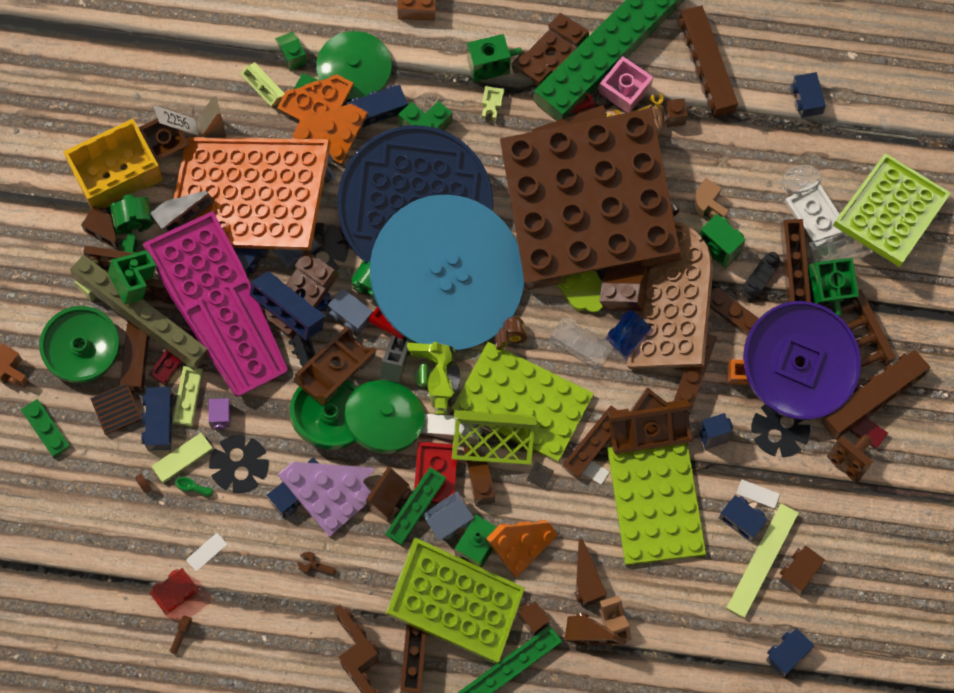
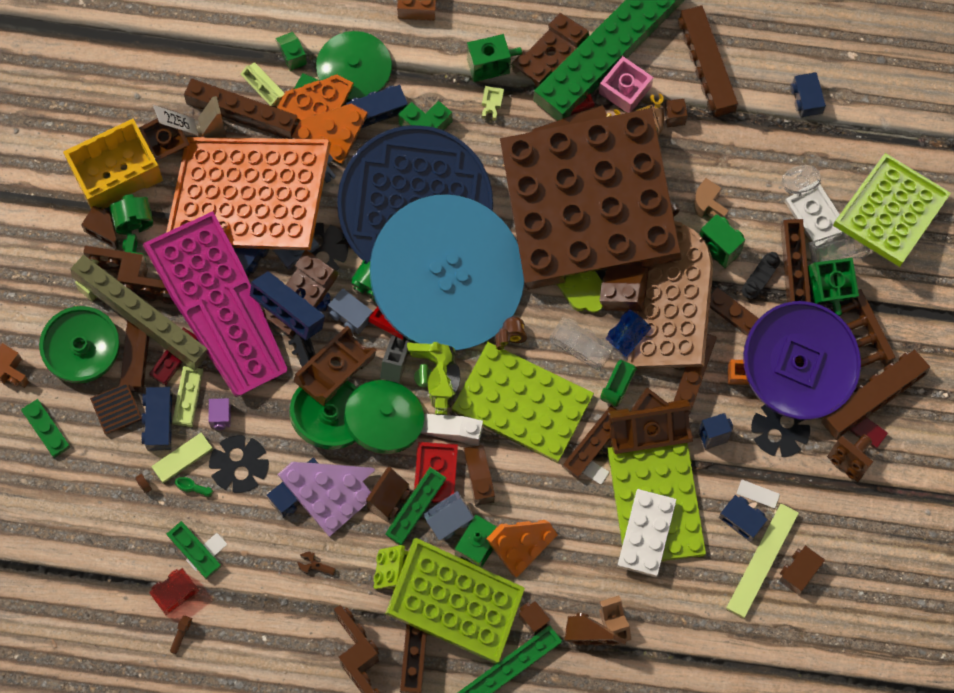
(130, 273): green brick -> none
(181, 210): slope -> none
(193, 550): none -> green plate
(242, 109): none -> reddish brown brick
(389, 566): none -> lime bracket
(490, 420): lime fence -> none
(540, 475): clear smoke tile -> none
(588, 582): reddish brown slope -> none
(618, 383): none -> green animal
(646, 533): none -> white plate
(789, 652): dark blue brick -> none

